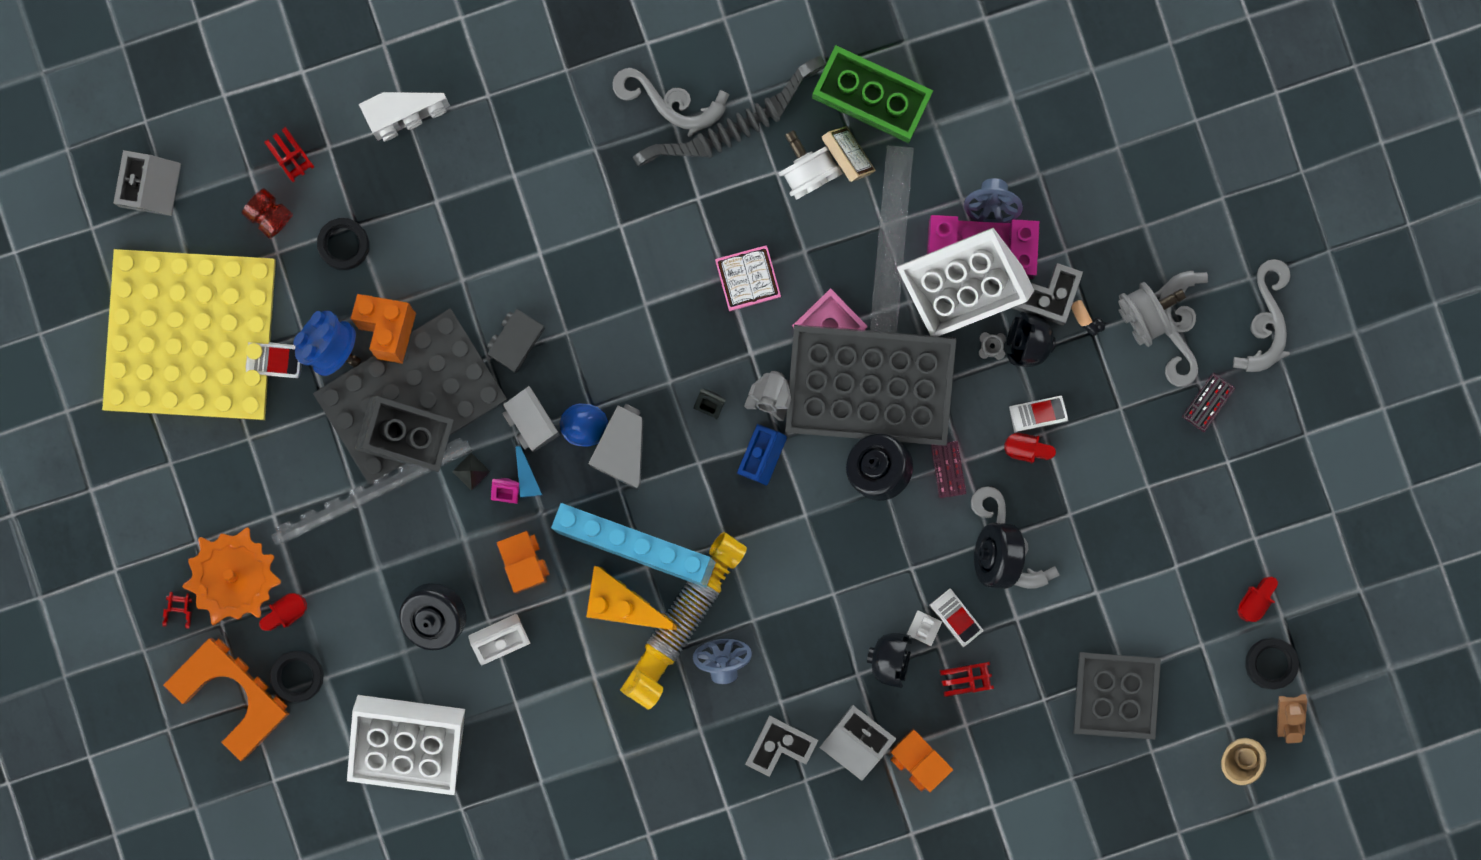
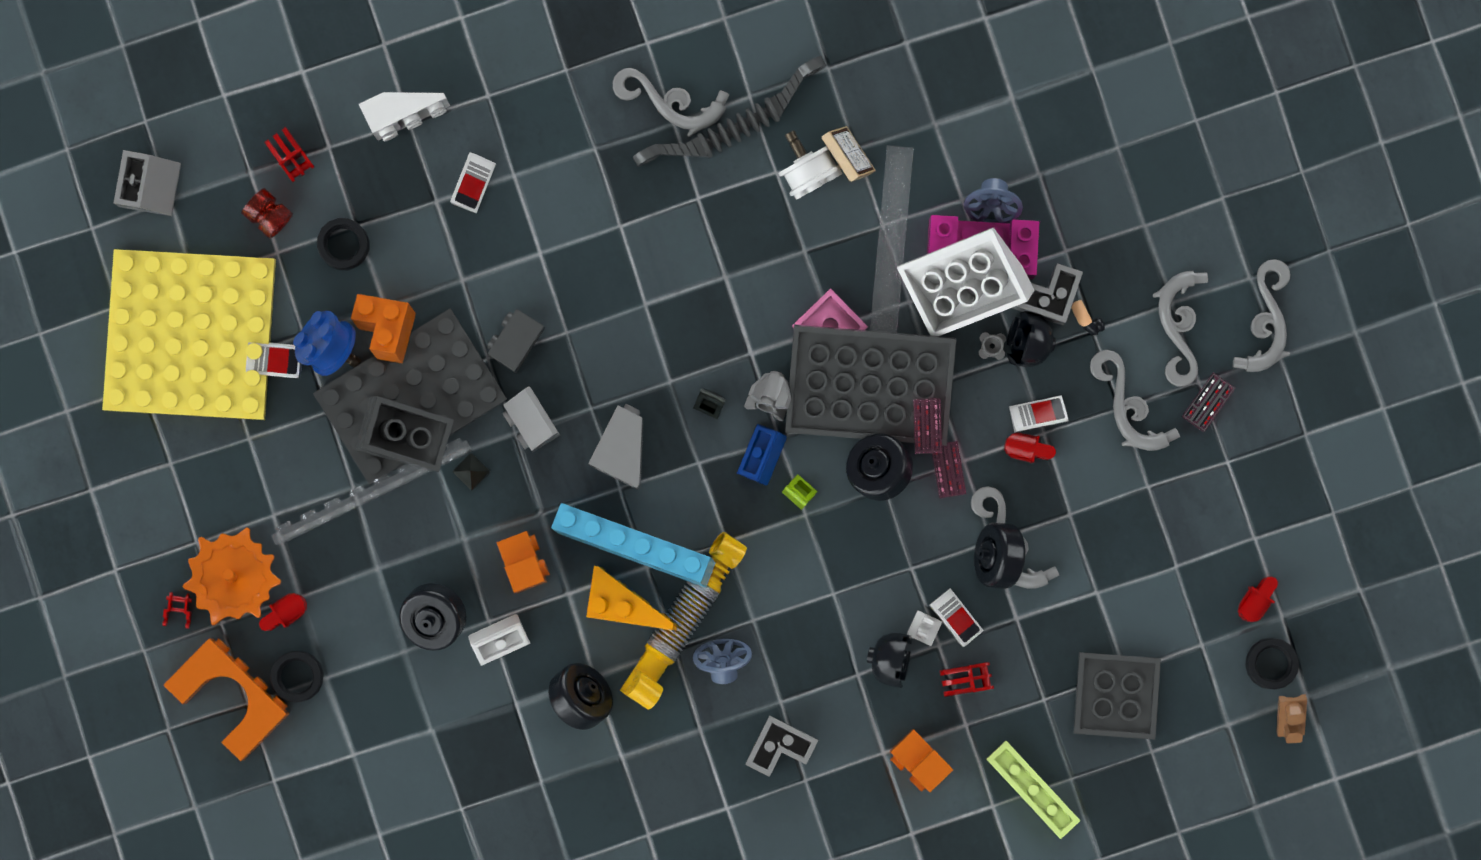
(405, 744): white slope -> none
(473, 182): none -> slope
(505, 490): dark pink slope -> none
(527, 482): dark azure piece -> none
(580, 696): none -> black wheel
(583, 424): blue hat -> none
(748, 278): tile -> none
(799, 491): none -> lime slope
(857, 742): light grey slope -> none
(872, 94): bright green brick -> none
(927, 425): none -> clear pink tile
(1033, 789): none -> yellowish green plate
(1133, 438): none -> light grey plant
(1147, 313): light grey wheel -> none
(1243, 761): tan hat -> none

